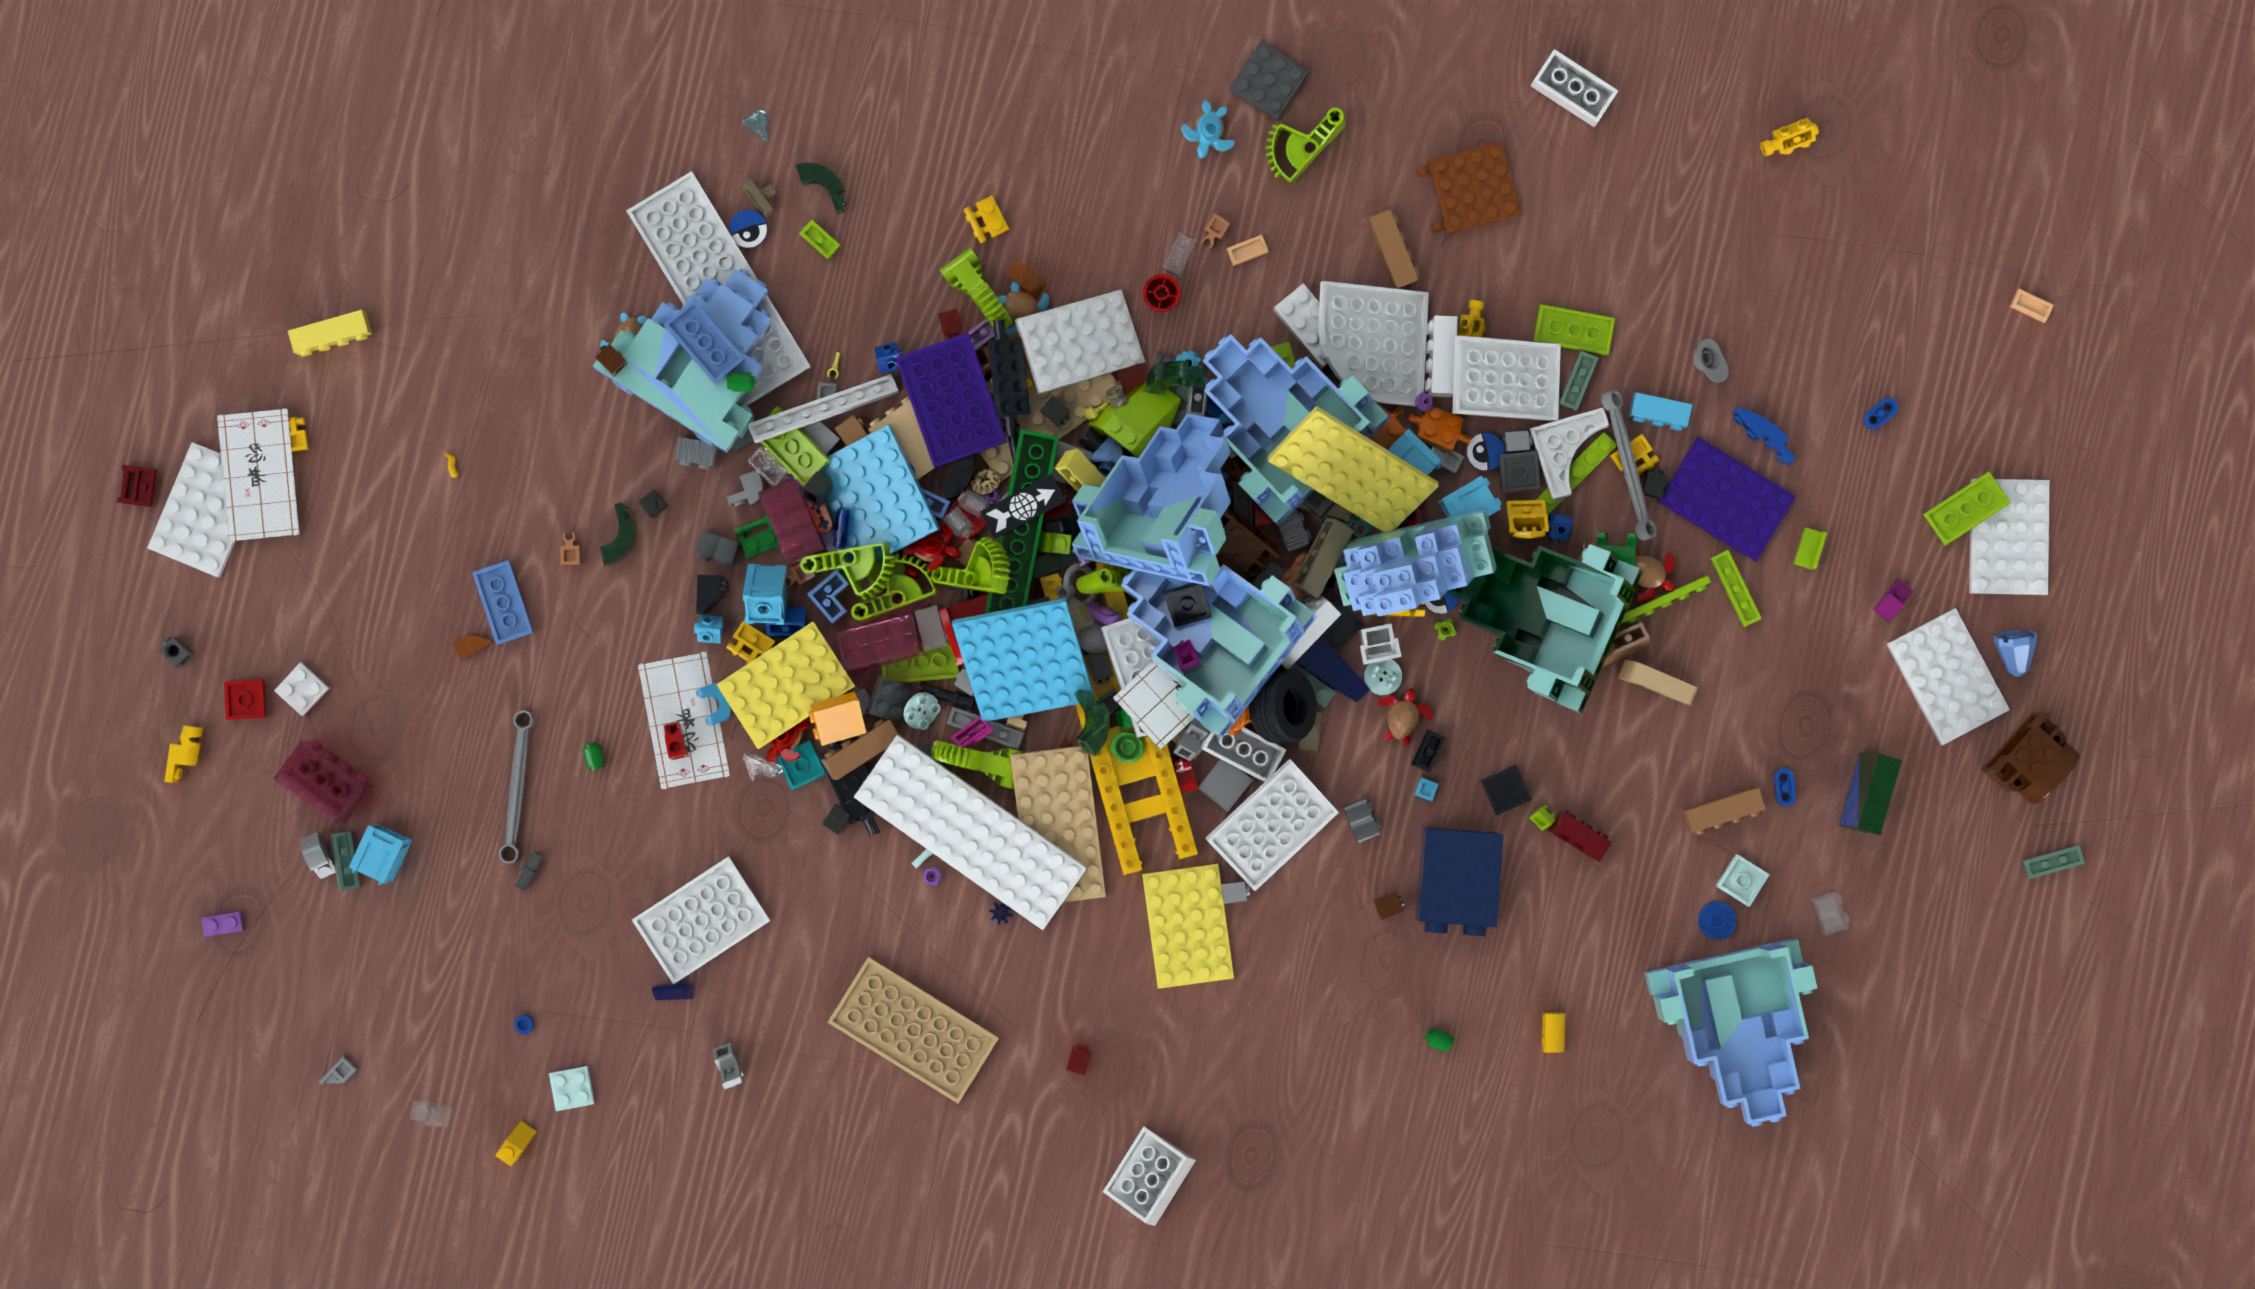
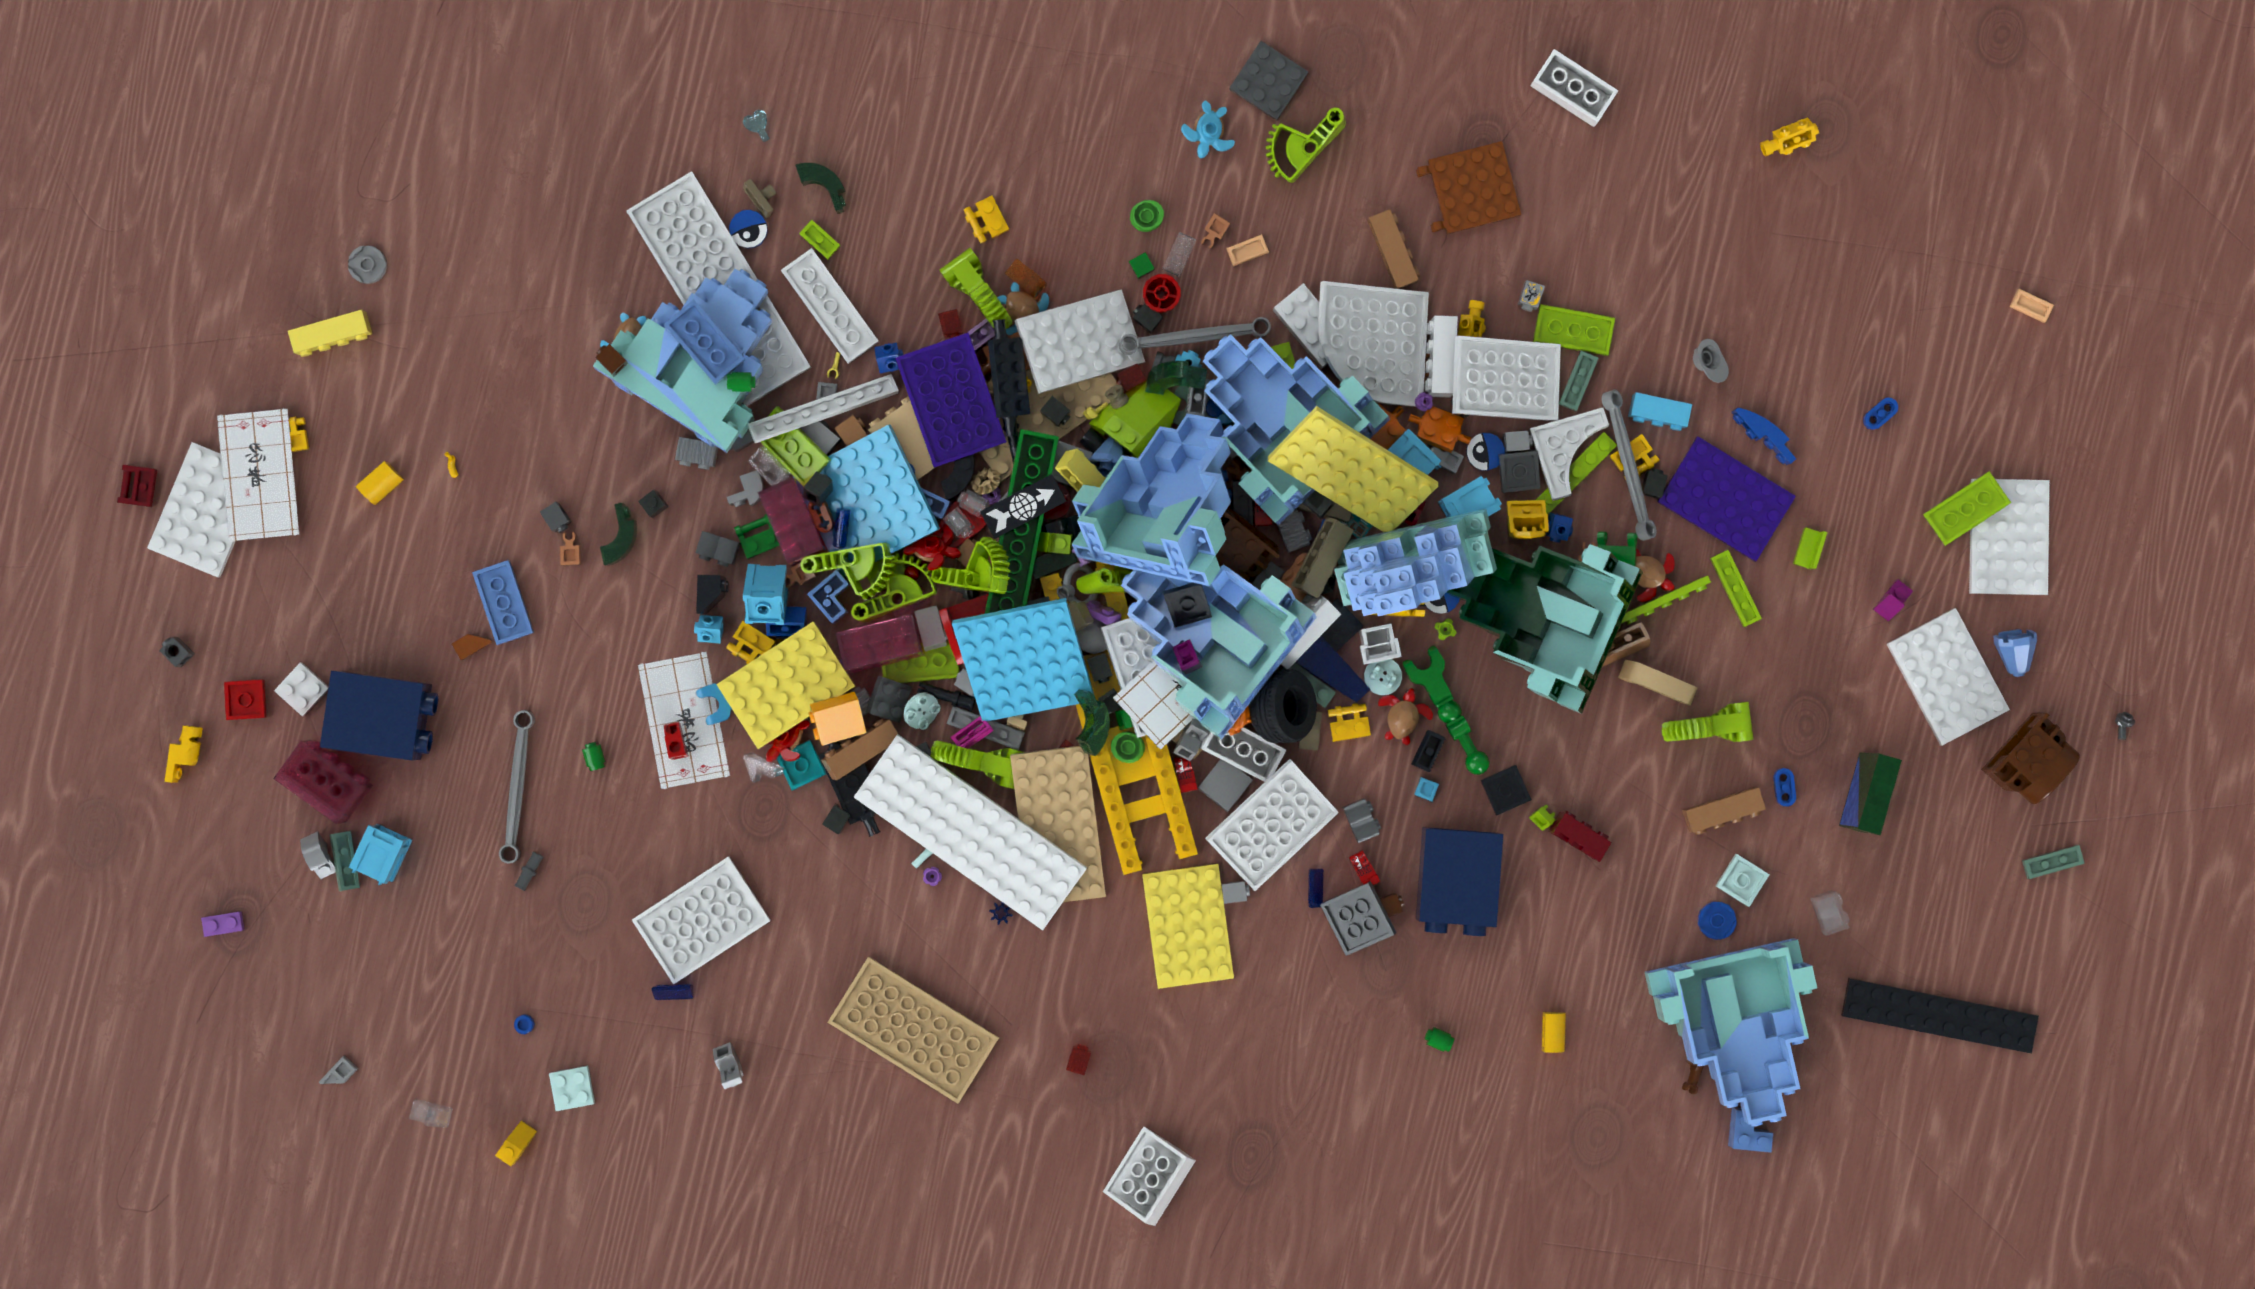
(367, 264): none -> light grey tile
(378, 716): none -> dark blue brick
(379, 482): none -> yellow brick
(556, 517): none -> dark grey brick
(830, 306): none -> white plate
(1141, 265): none -> green tile
(1147, 215): none -> bright green piece
(1147, 318): none -> pearl dark grey brick
(1194, 335): none -> light grey piece
(1315, 887): none -> clear blue slope
(1350, 728): none -> yellow plate
(1358, 918): none -> plate
(1363, 868): none -> red leg
(1448, 709): none -> green piece
(1530, 296): none -> light grey brick
(1695, 1073): none -> reddish brown piece
(1730, 723): none -> lime arm
(1745, 1136): none -> medium blue brick
(1939, 1015): none -> black plate
(2124, 720): none -> dark grey plate

